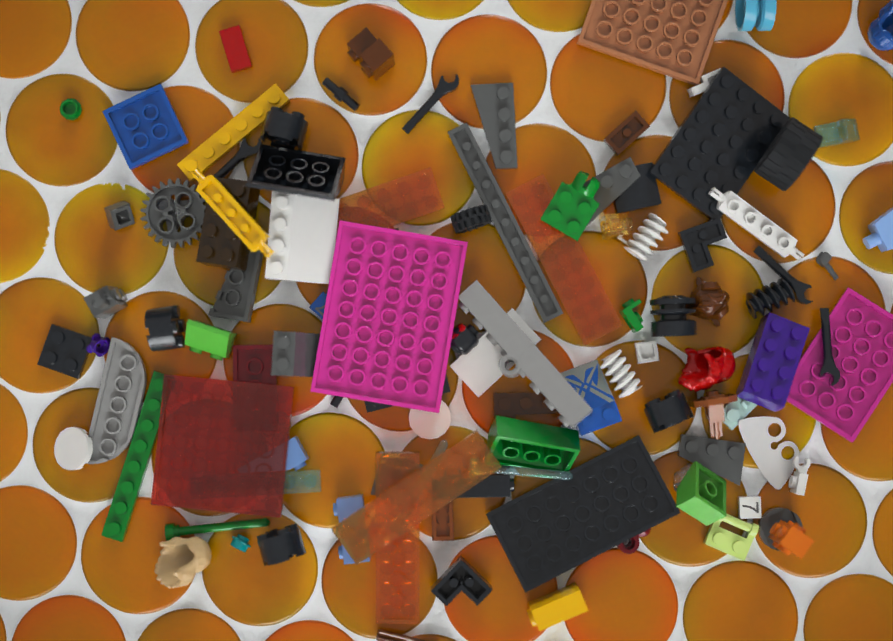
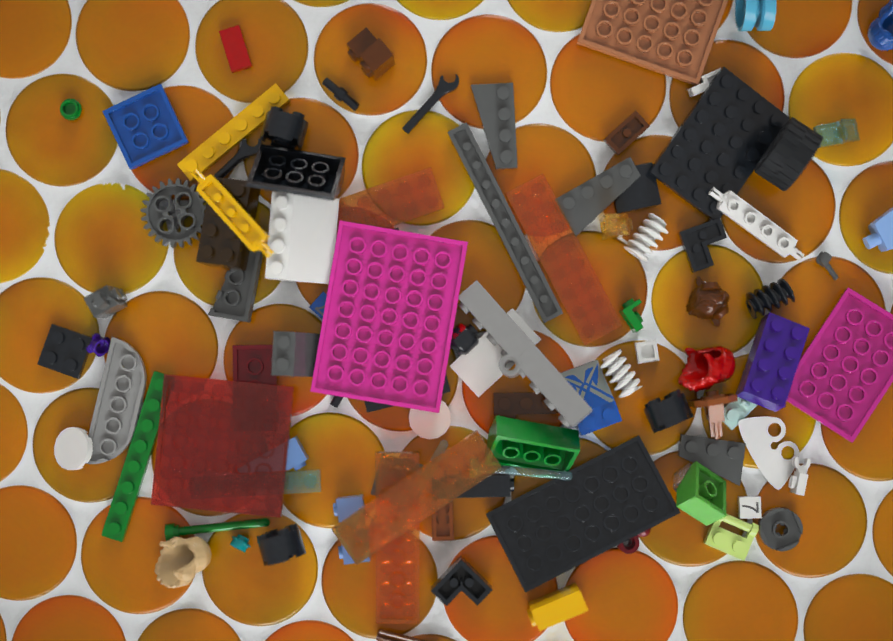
(119, 215): dark grey slope -> none
(165, 328): black brick -> none
(209, 339): bright green slope -> none
(471, 219): black tyre -> none
(573, 206): green plate -> none
(673, 316): black wheel -> none
(790, 538): orange brick -> none
(797, 286): black piece -> none
(828, 364): black piece -> none

